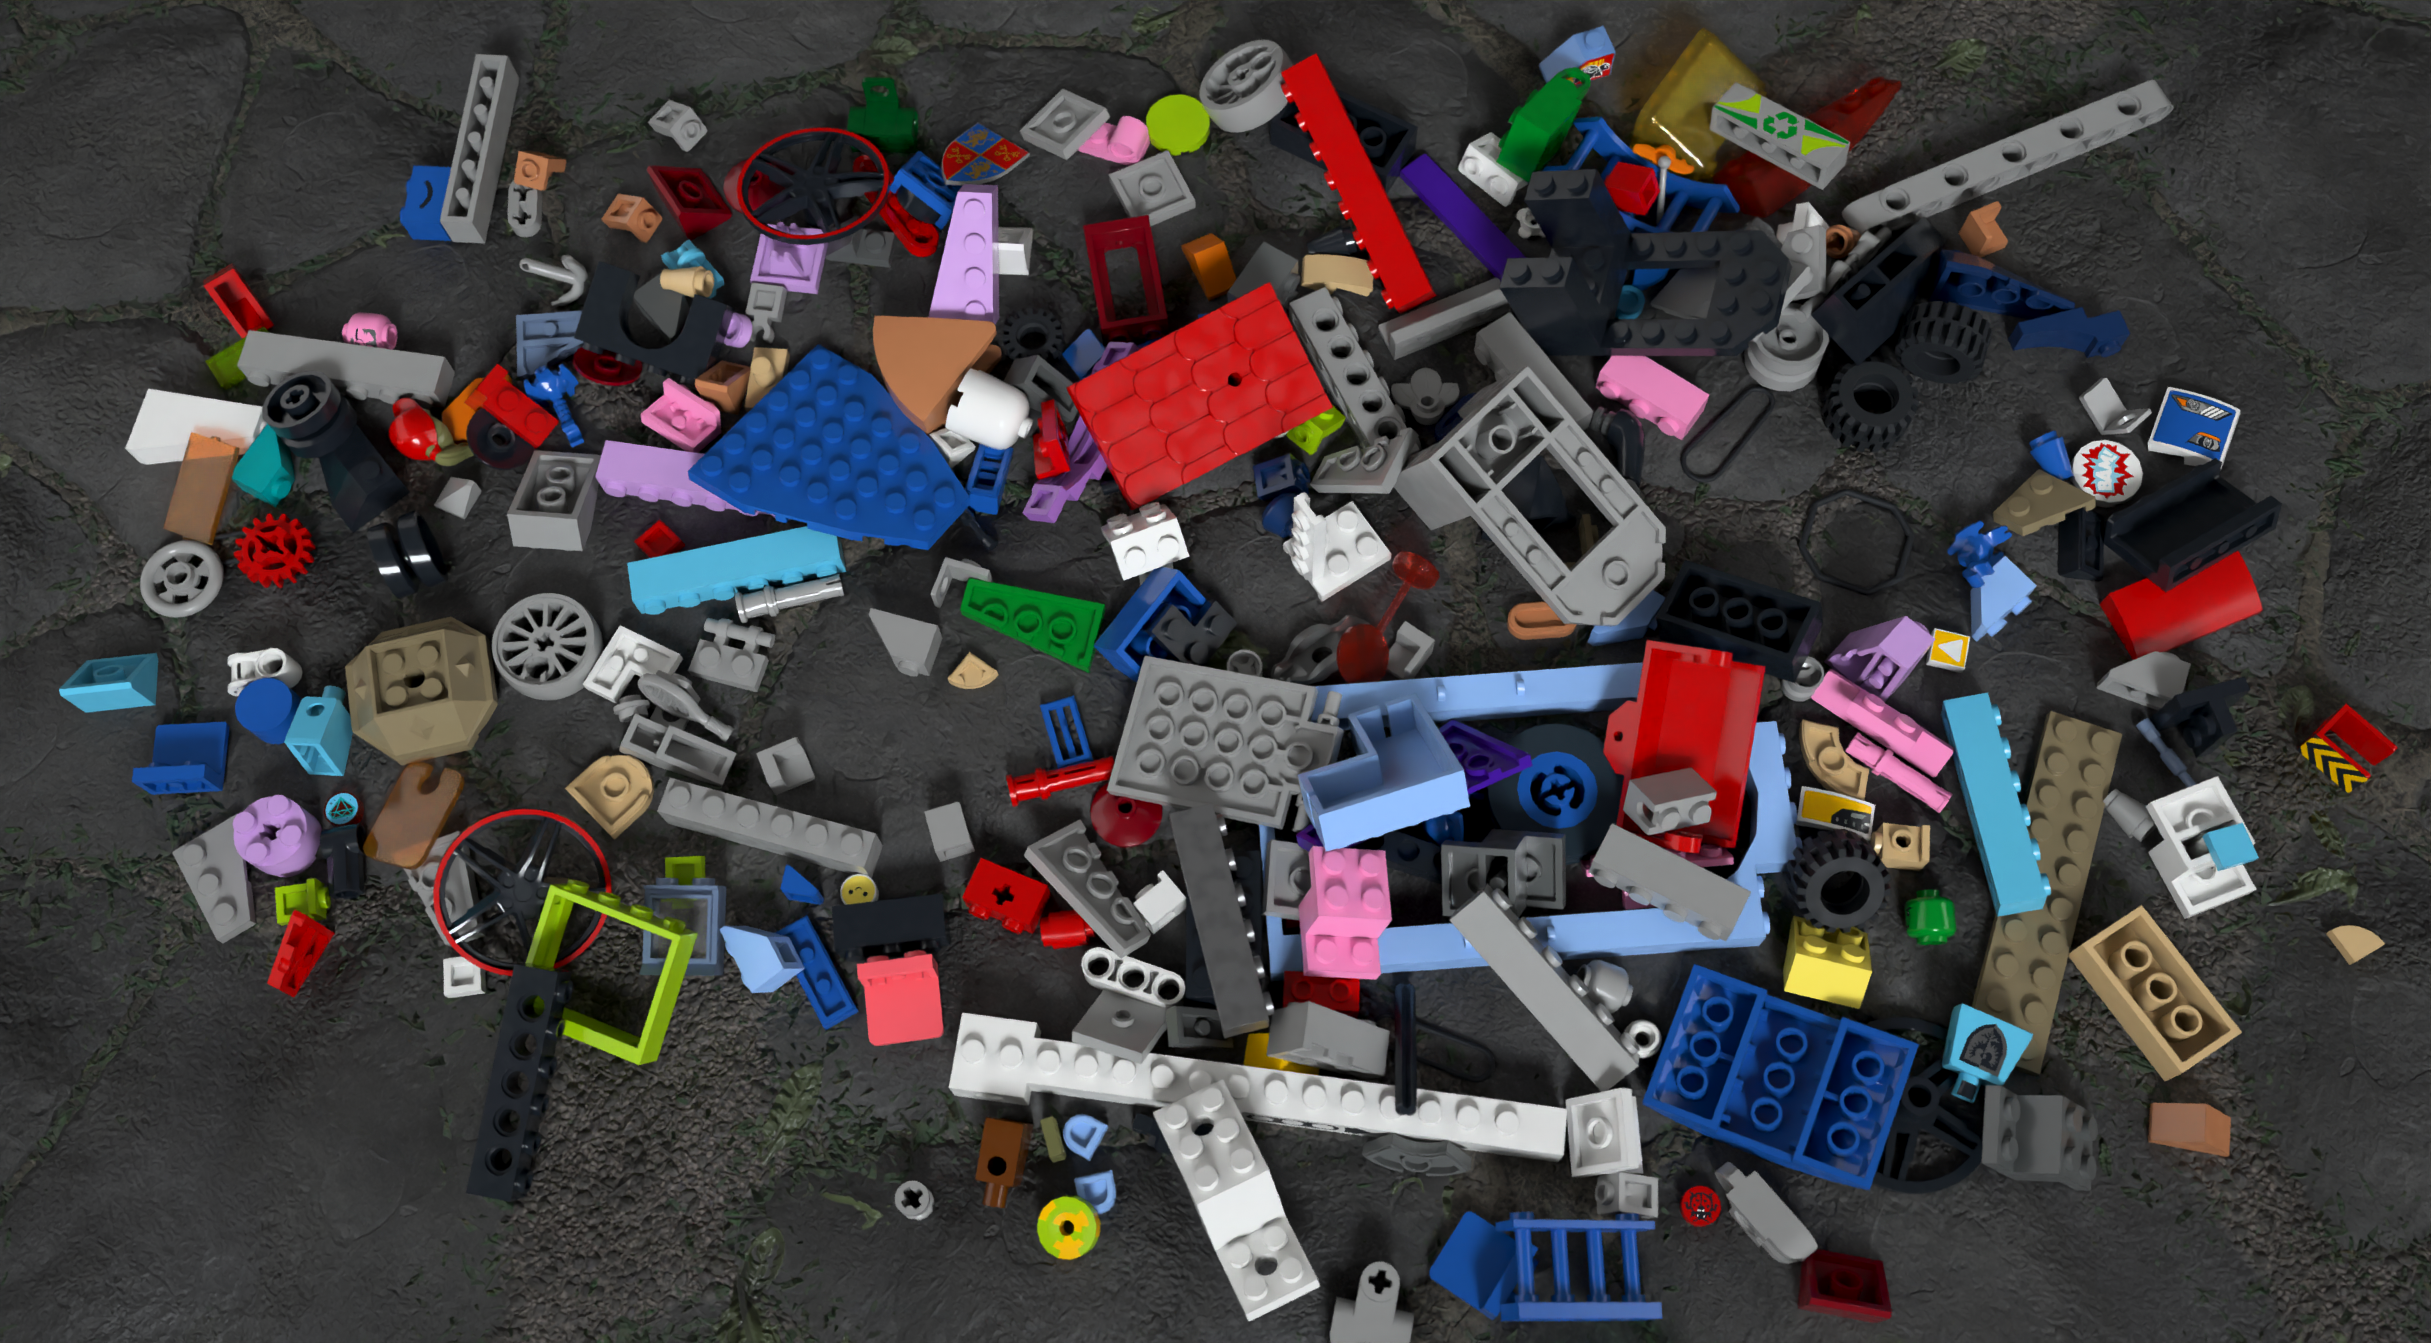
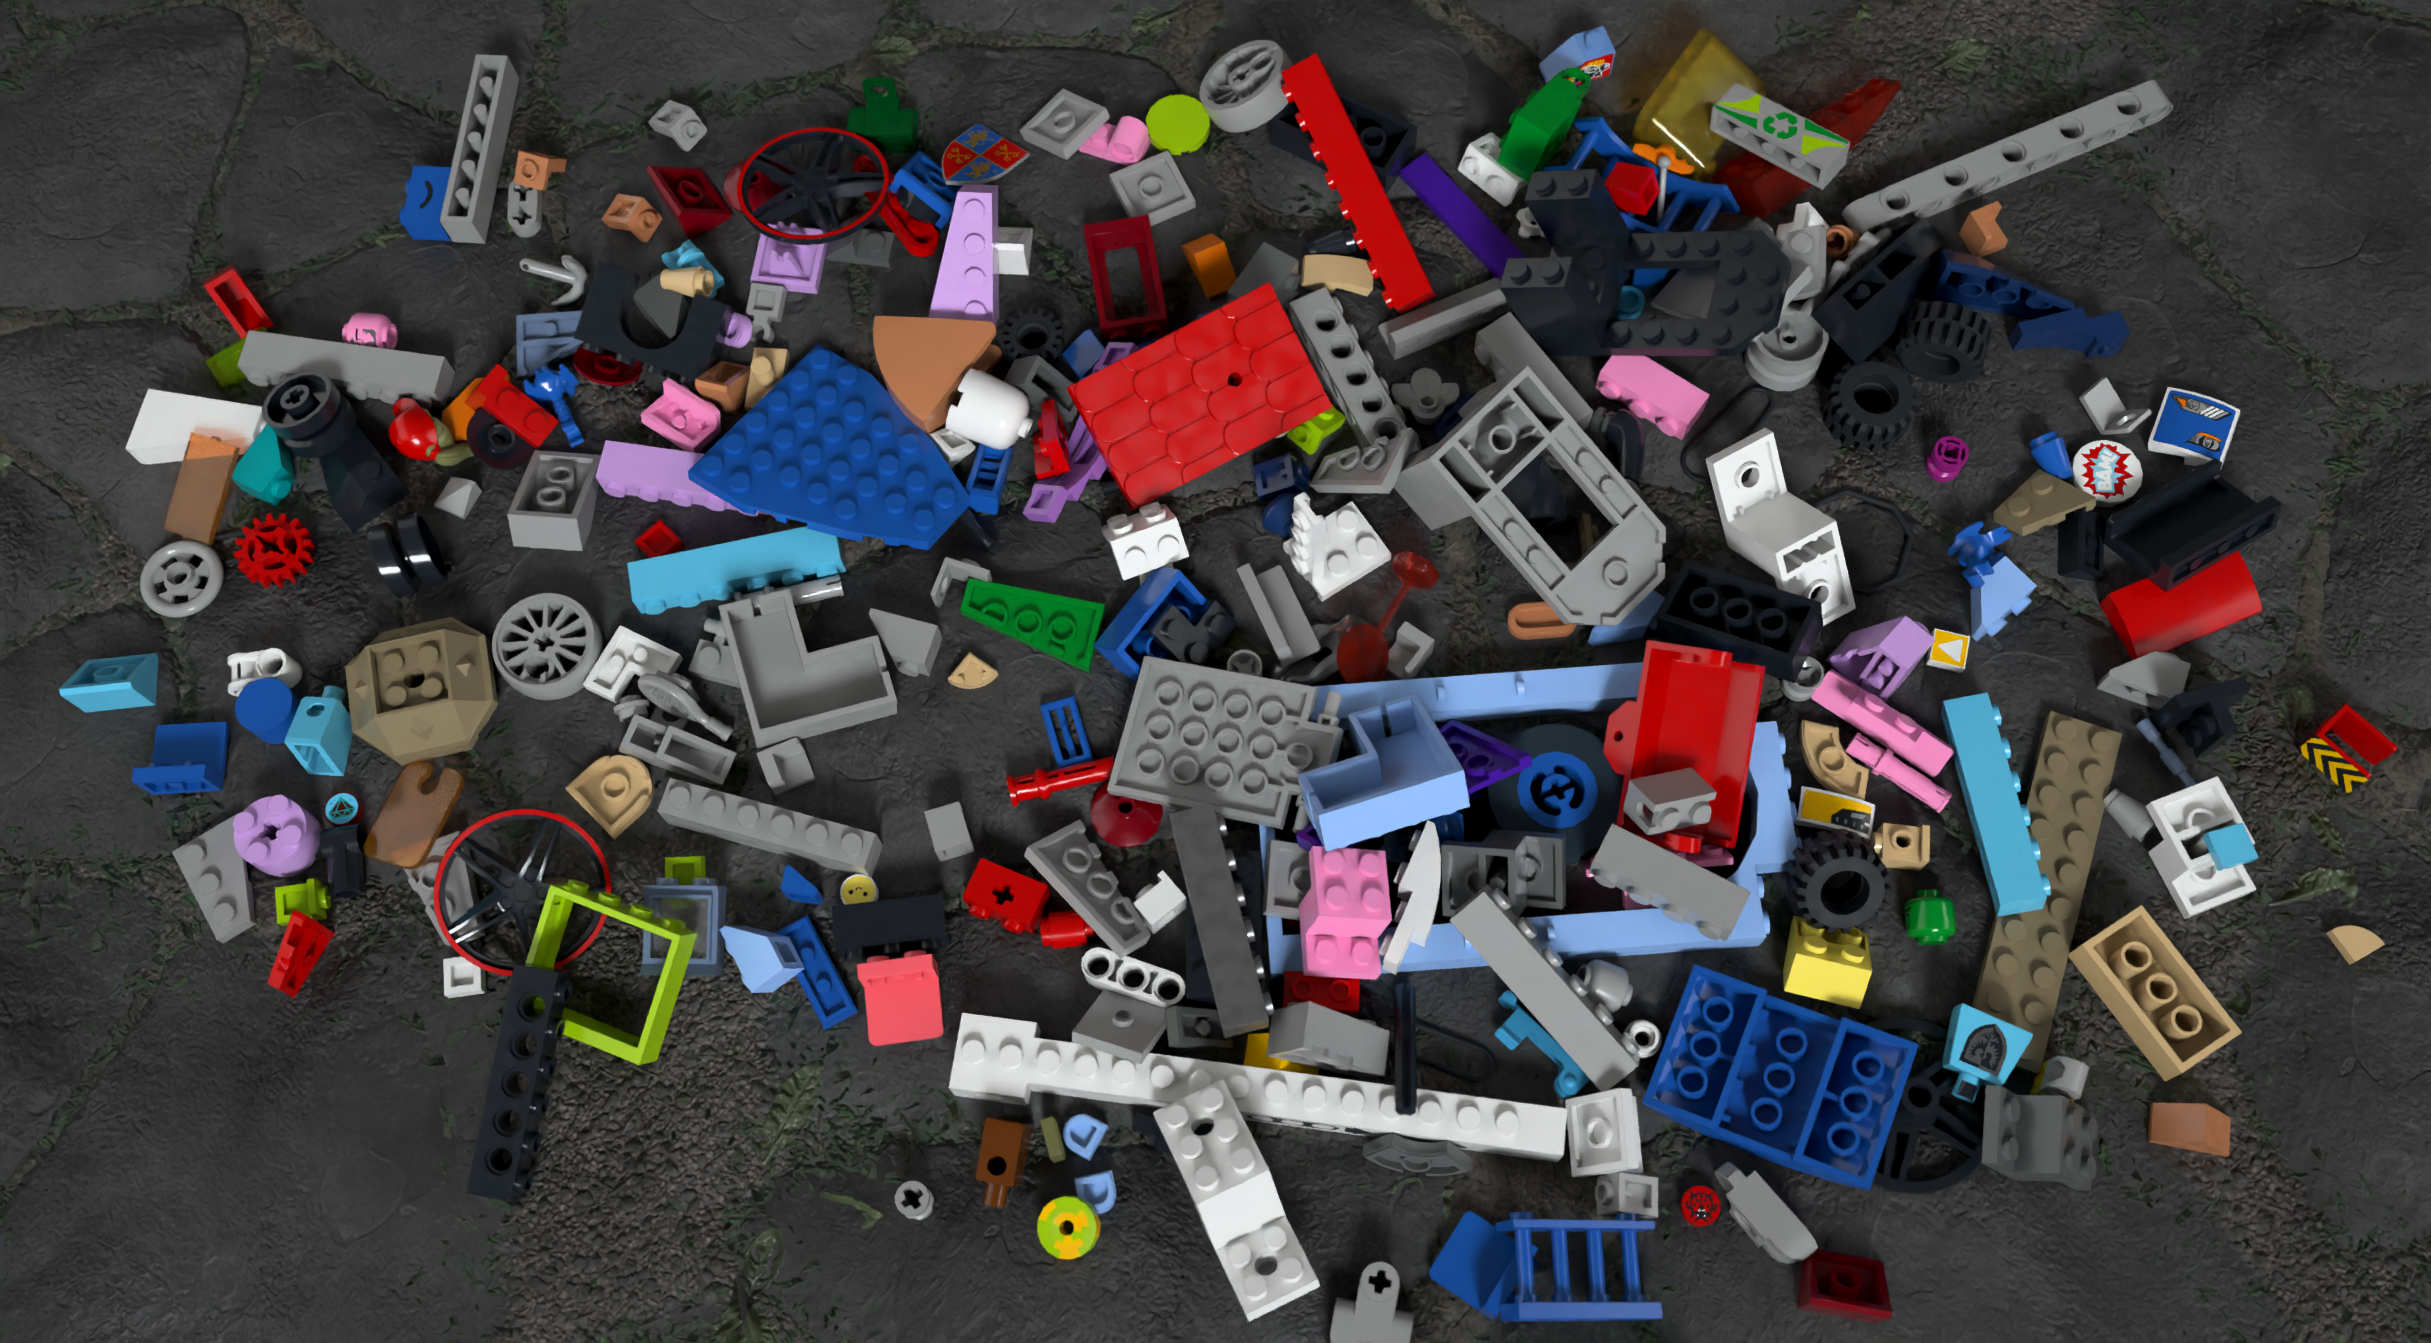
(800, 691): none -> light grey piece
(1280, 613): none -> light grey panel
(1420, 887): none -> white slope
(1521, 1024): none -> dark azure piece
(1777, 528): none -> white bracket
(1946, 467): none -> magenta wheel
(2061, 1078): none -> light grey leg

